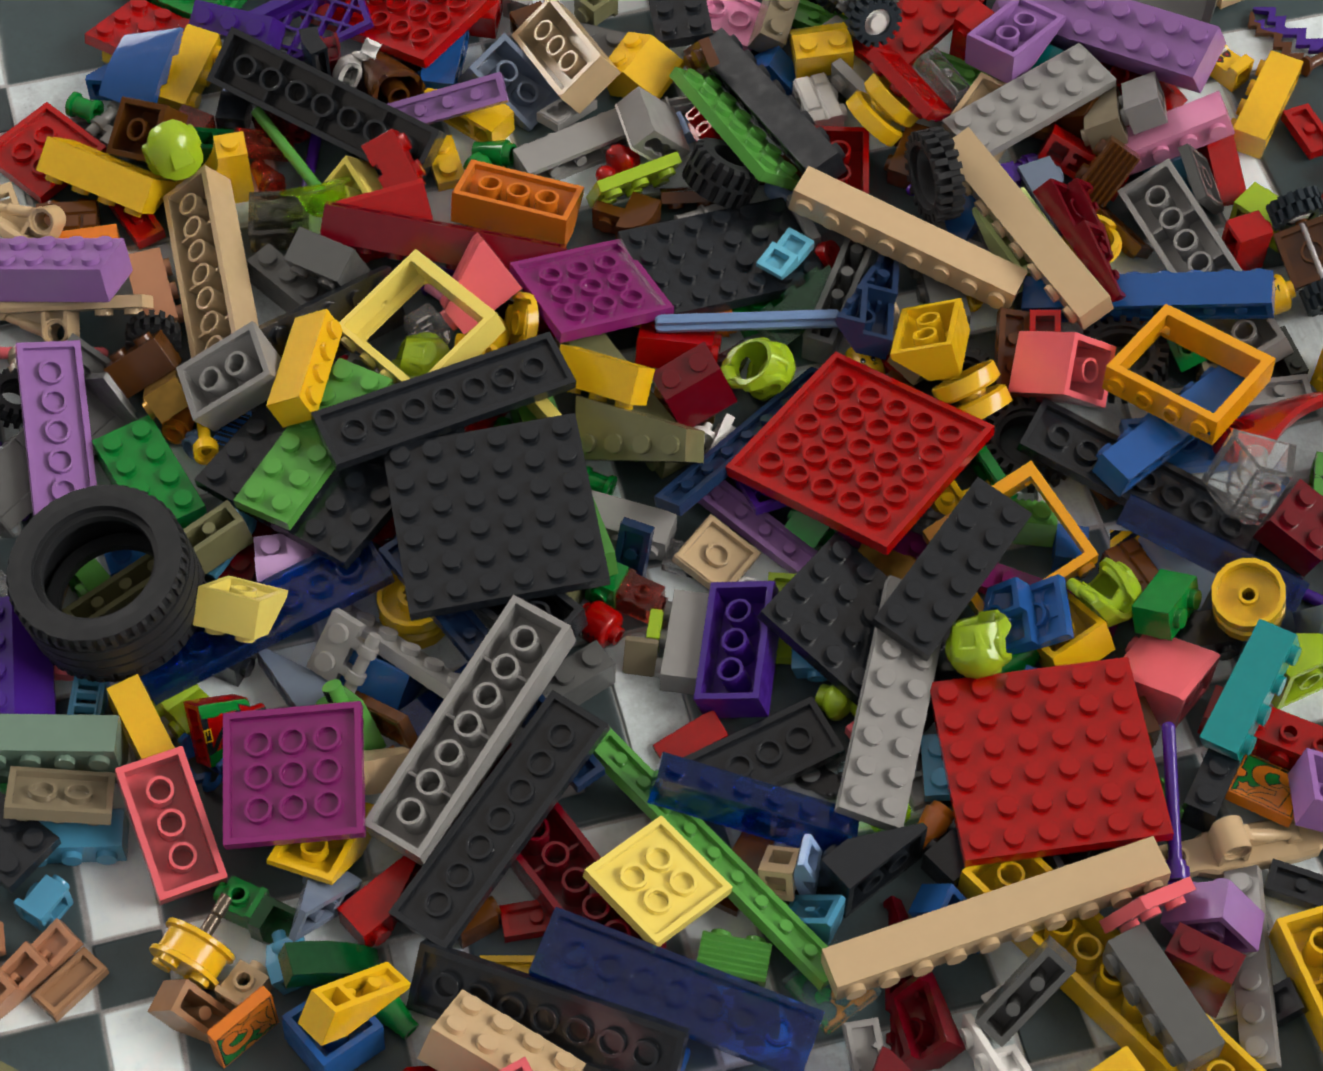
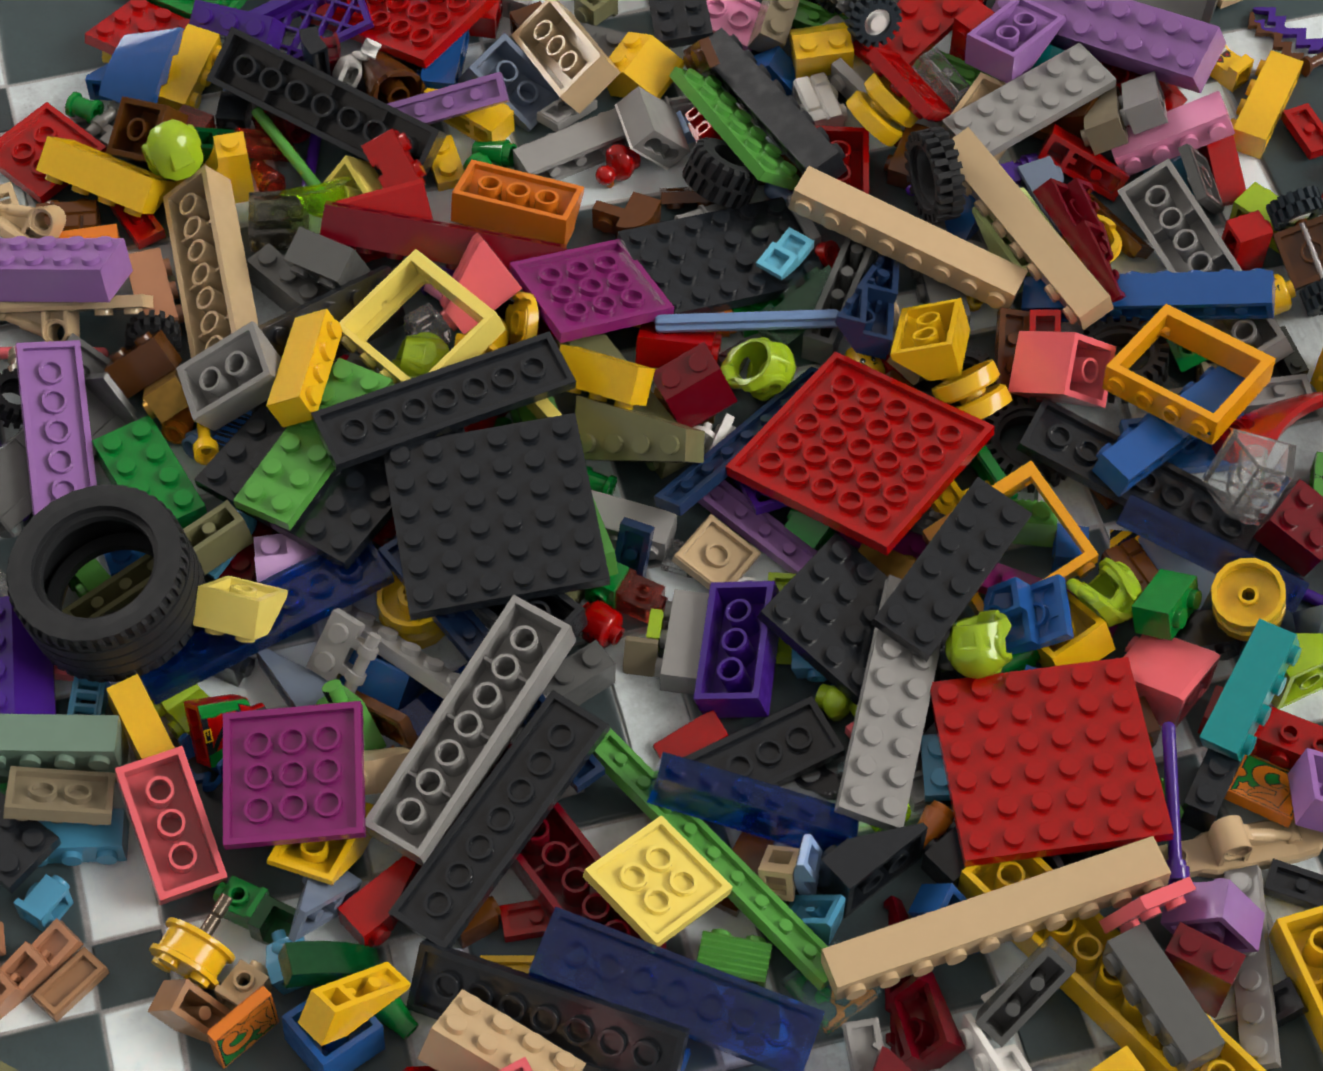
(624, 183): lime plate -> none
(1108, 169): reddish brown brick -> none

